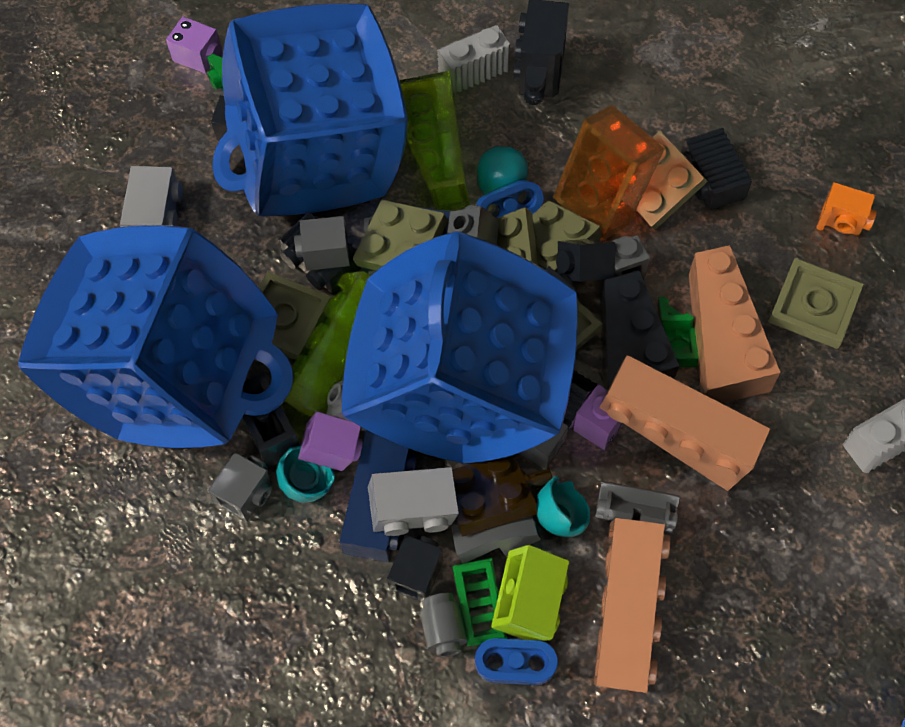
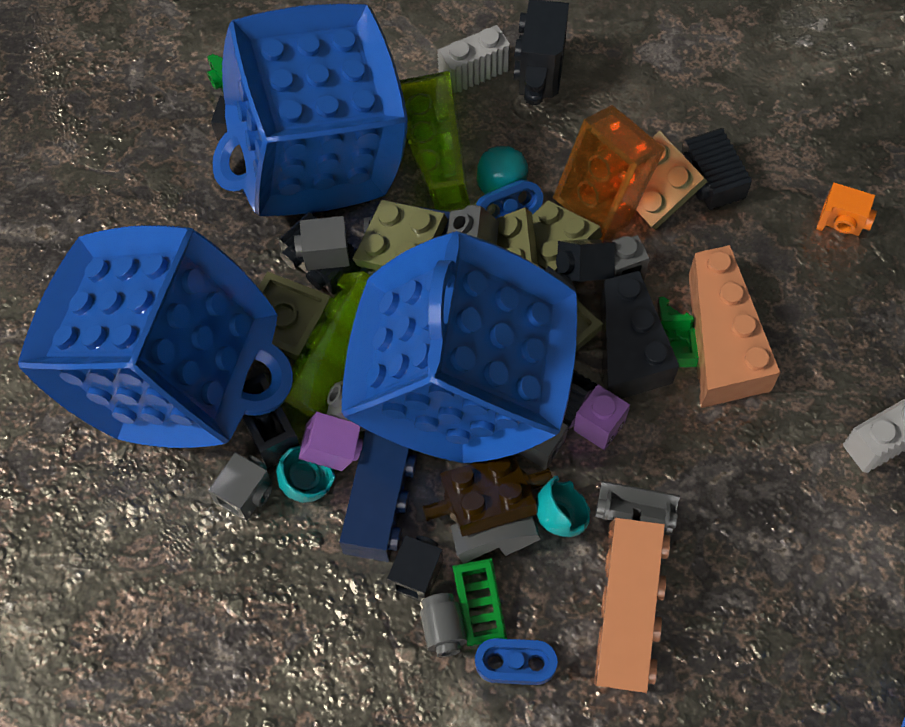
(151, 197): light grey brick -> none
(192, 43): medium lavender brick -> none
(412, 501): light grey brick -> none
(531, 594): lime brick -> none
(685, 422): nougat wedge -> none
(816, 303): olive plate -> none

